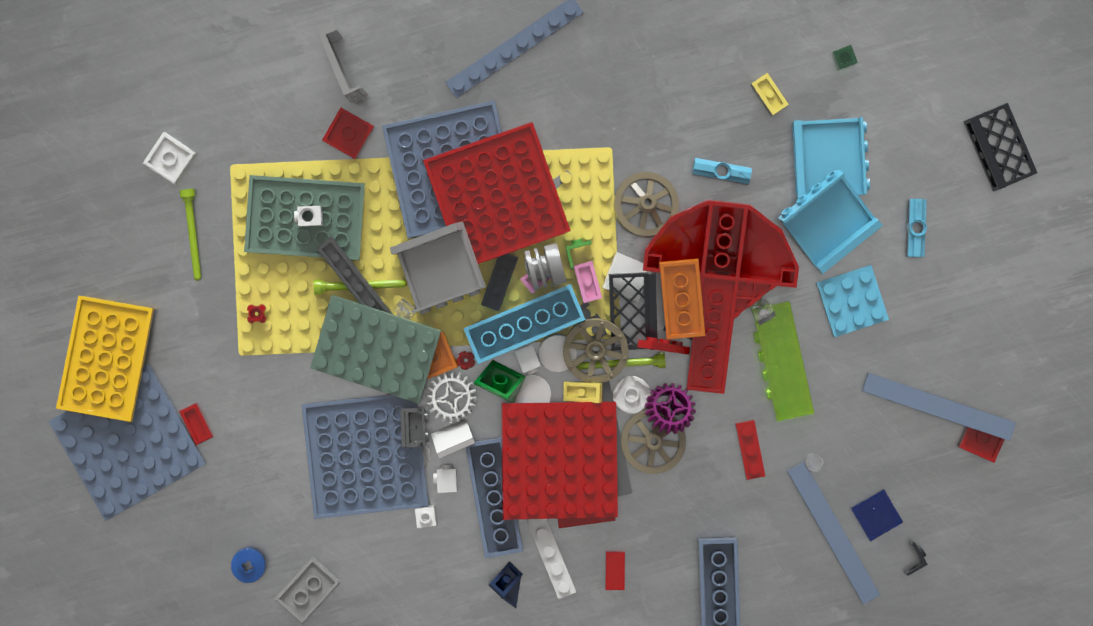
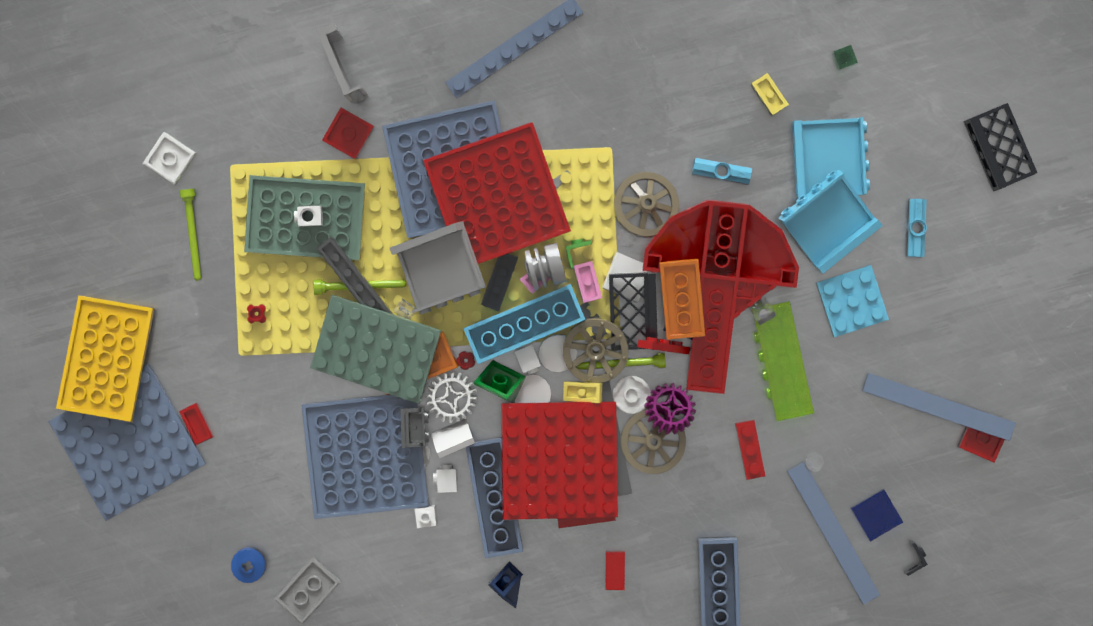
(551, 557): white plate -> none

